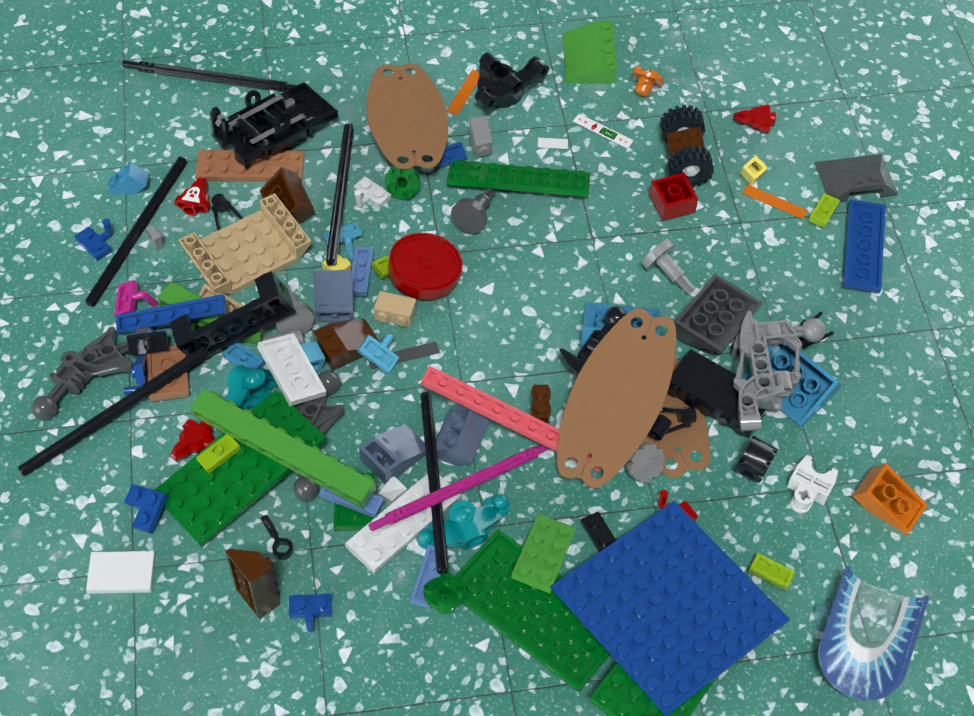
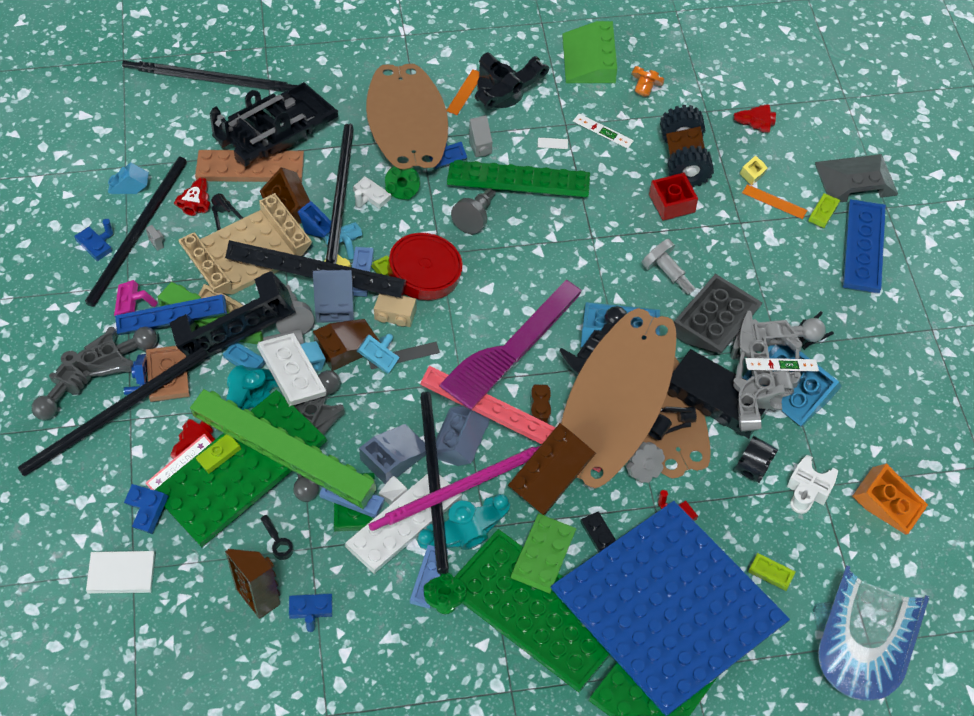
(147, 342): black plate -> none
(178, 462): none -> white sticker
(305, 266): none -> black plate
(314, 220): none -> blue slope
(484, 369): none -> magenta piece
(552, 469): none -> reddish brown slope
(782, 364): none -> white sticker

